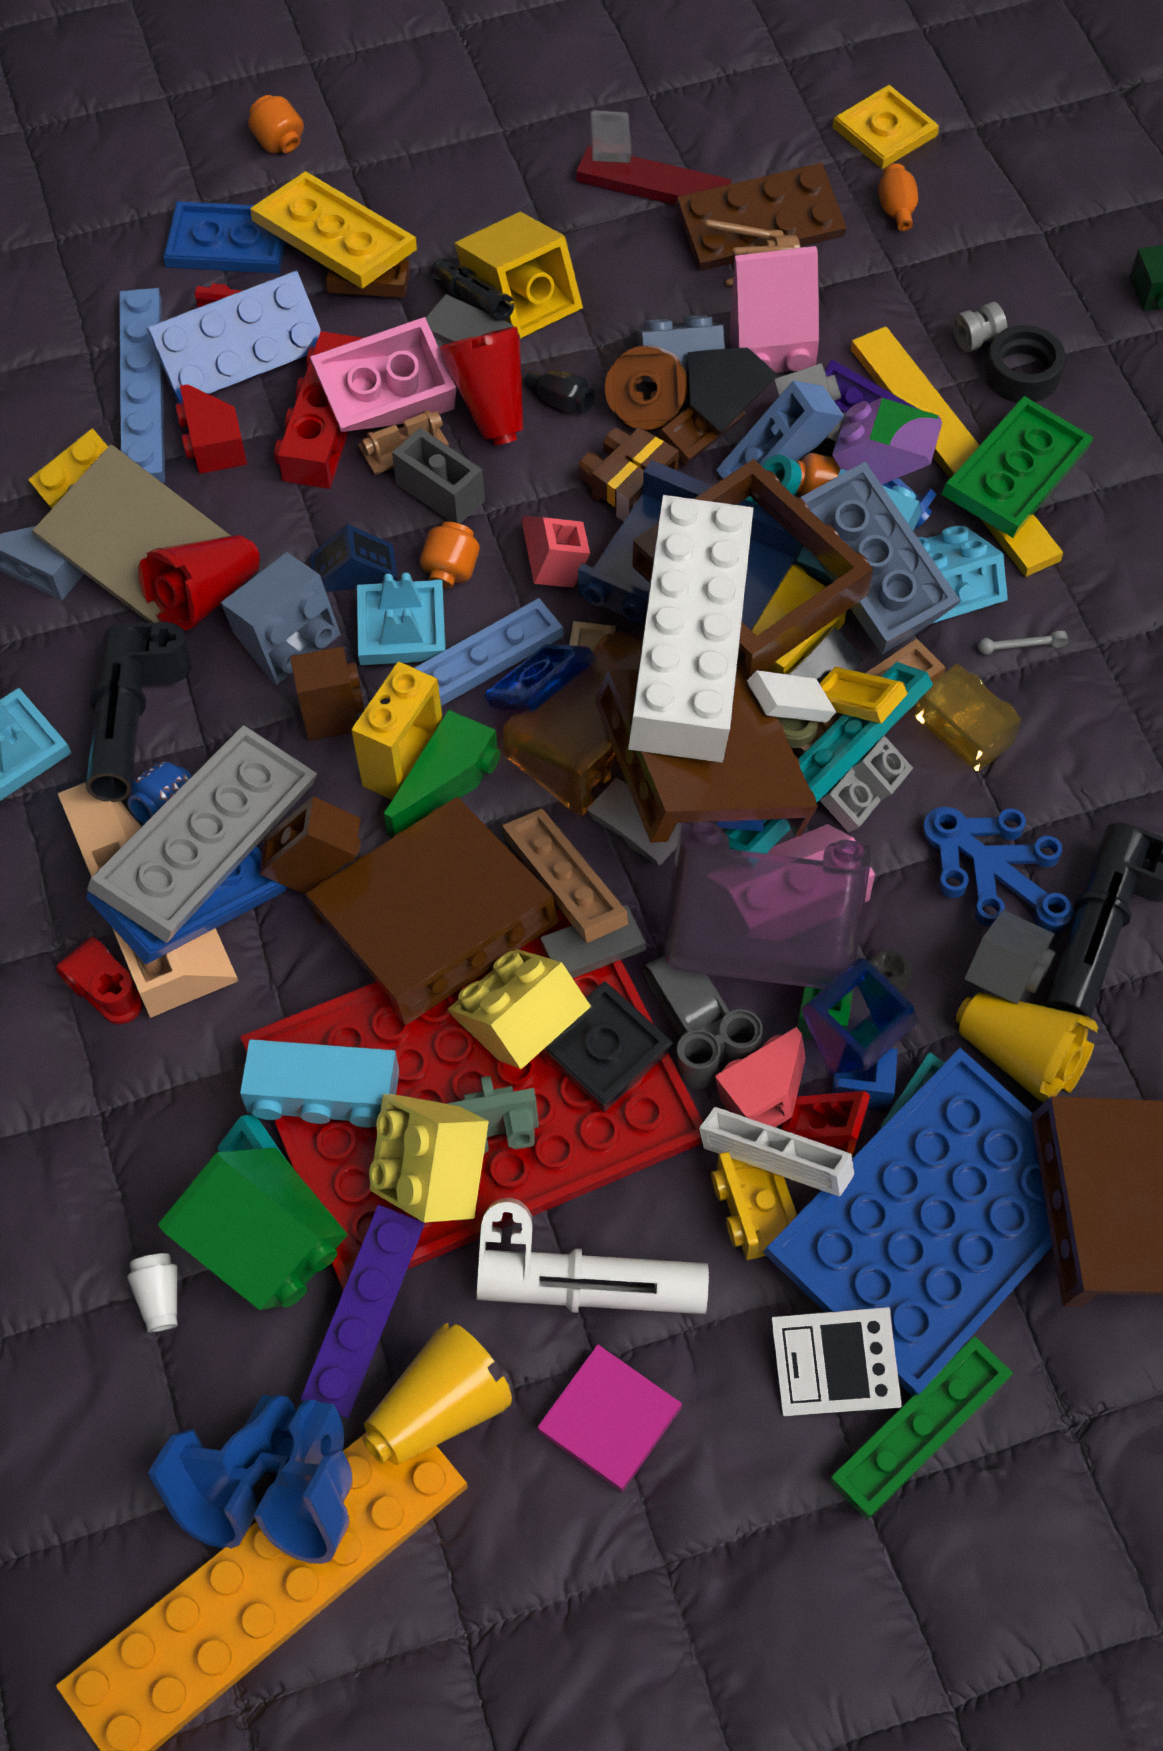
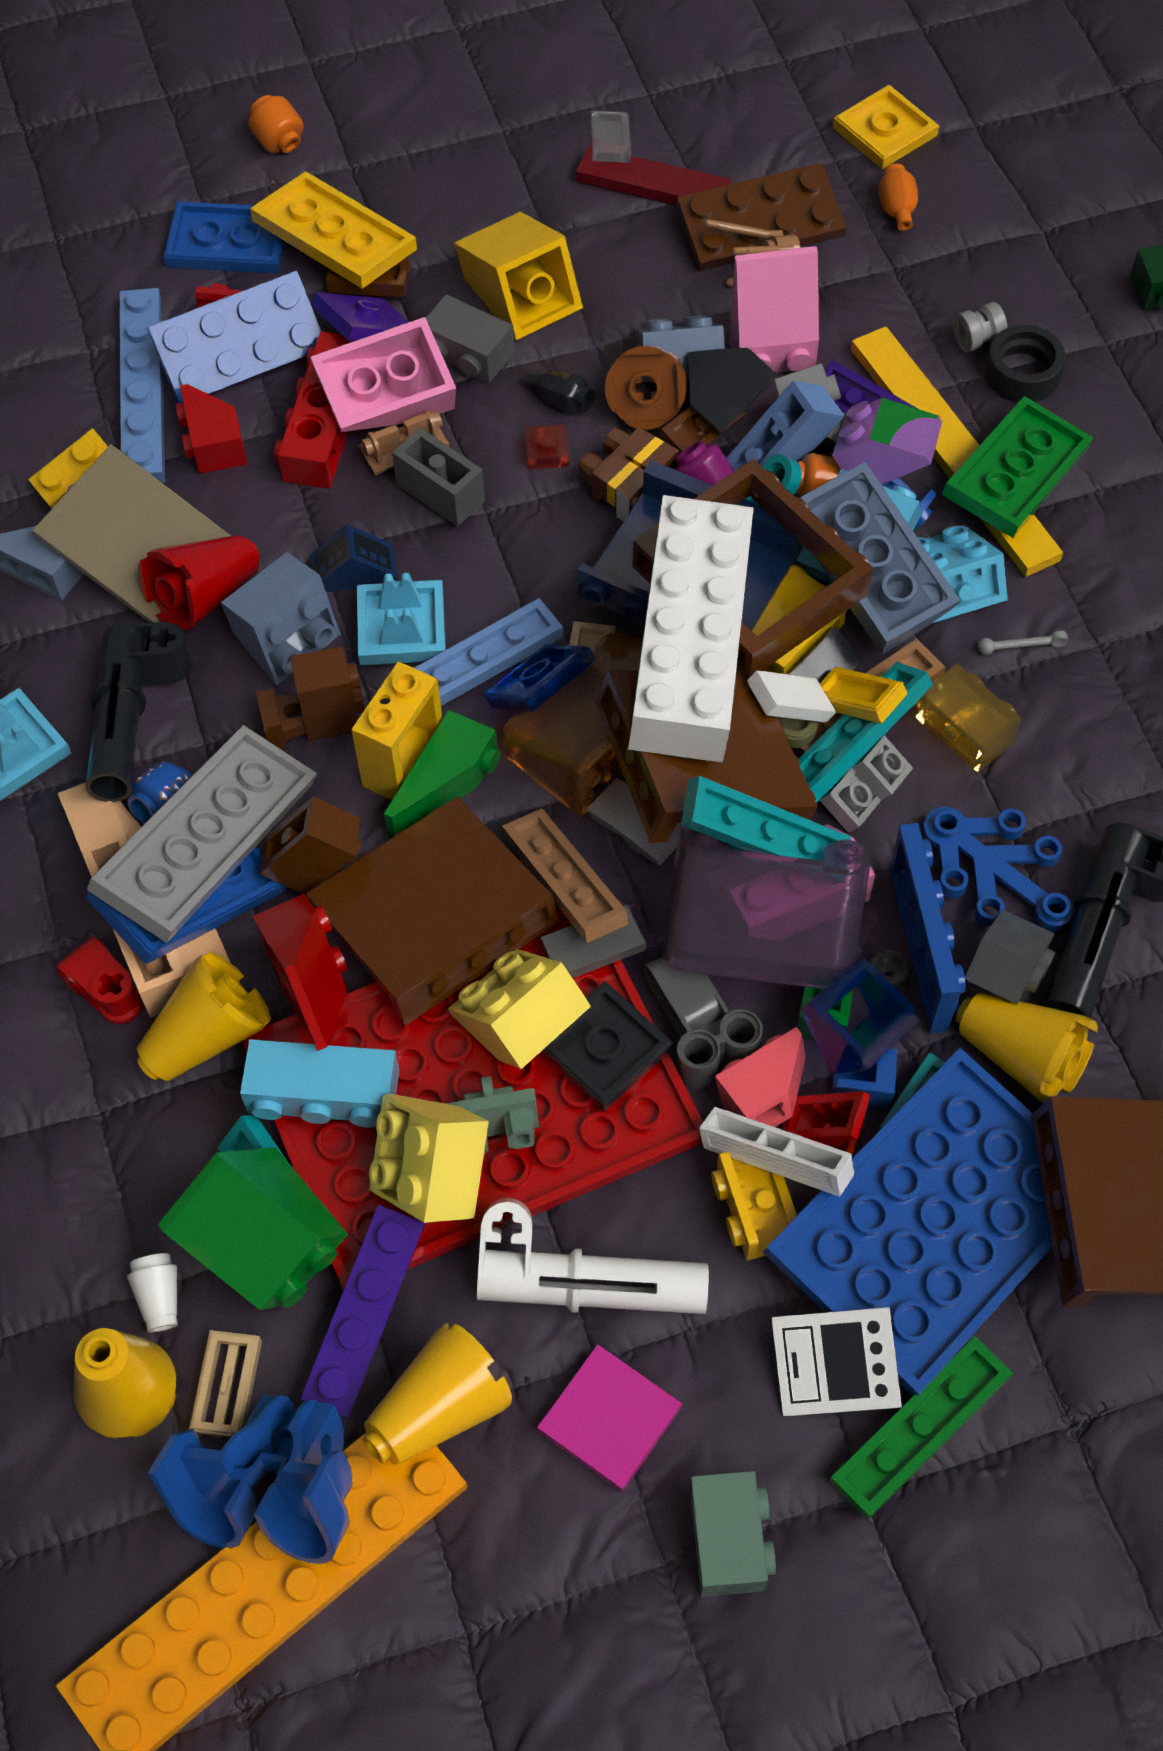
(122, 1383): none -> yellow cone
(201, 1019): none -> yellow cone
(218, 1428): none -> tan tile
(274, 717): none -> reddish brown tile
(305, 964): none -> red slope
(357, 315): none -> dark purple plate
(449, 553): orange head -> none
(463, 283): black pin -> none
(489, 381): red cone -> none
(547, 446): none -> clear red plate
(555, 549): coral slope -> none
(704, 463): none -> magenta head
(729, 1533): none -> sand green brick
(752, 822): none -> teal plate
(925, 932): none -> blue plate

